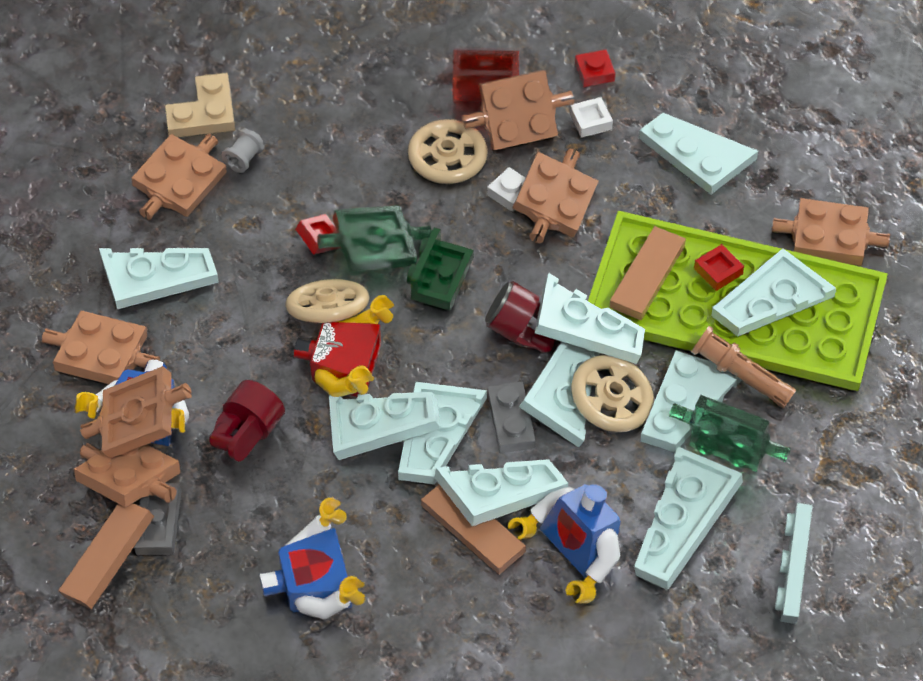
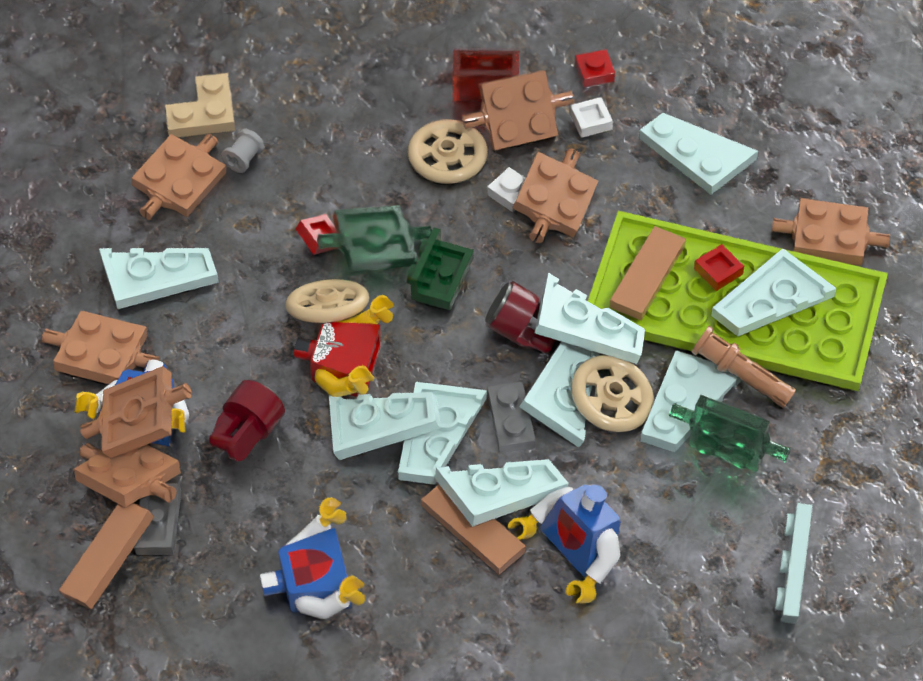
(689, 507): light aqua wing -> none

